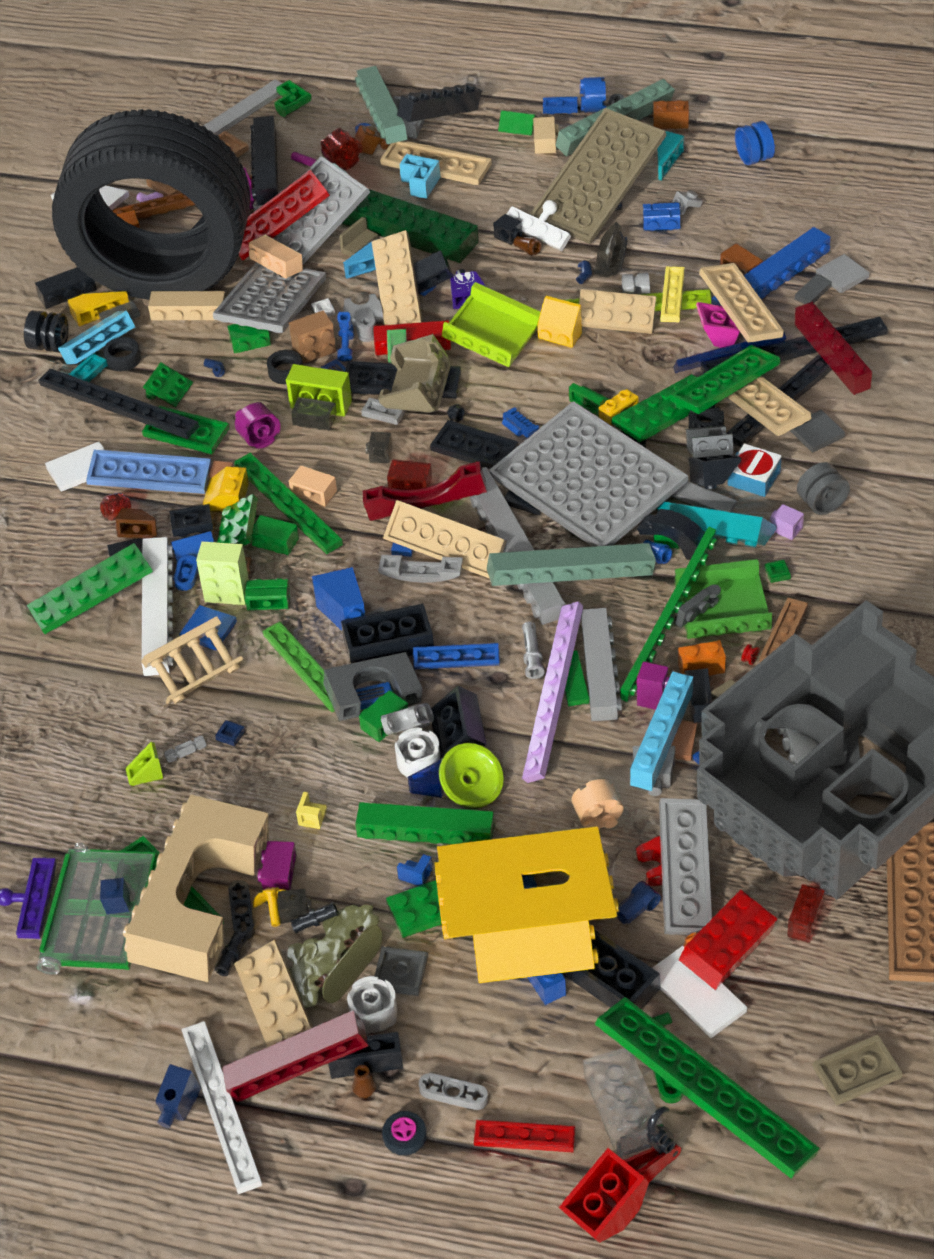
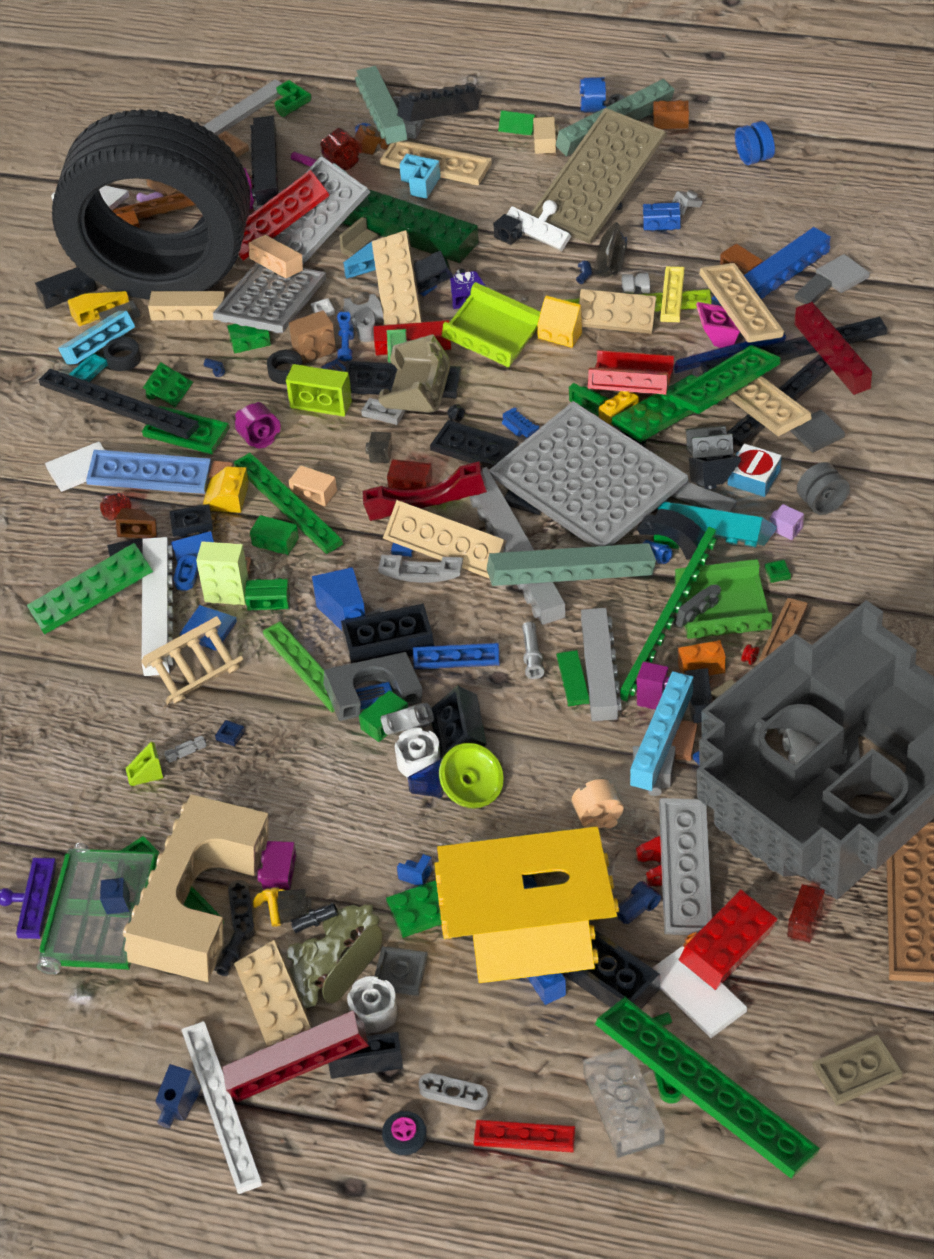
(45, 330): black wheel -> none
(238, 521): green plate -> none
(310, 813): light yellow panel -> none
(314, 413): clear smoke brick -> none
(363, 1082): reddish brown cone -> none
(423, 824): green brick -> none
(528, 244): reddish brown cone -> none
(552, 693): lavender plate -> none
(560, 105): blue plate -> none
(616, 1187): red slope -> none
(631, 372): none -> red panel
(669, 152): teal slope -> none
(713, 414): black tyre -> none

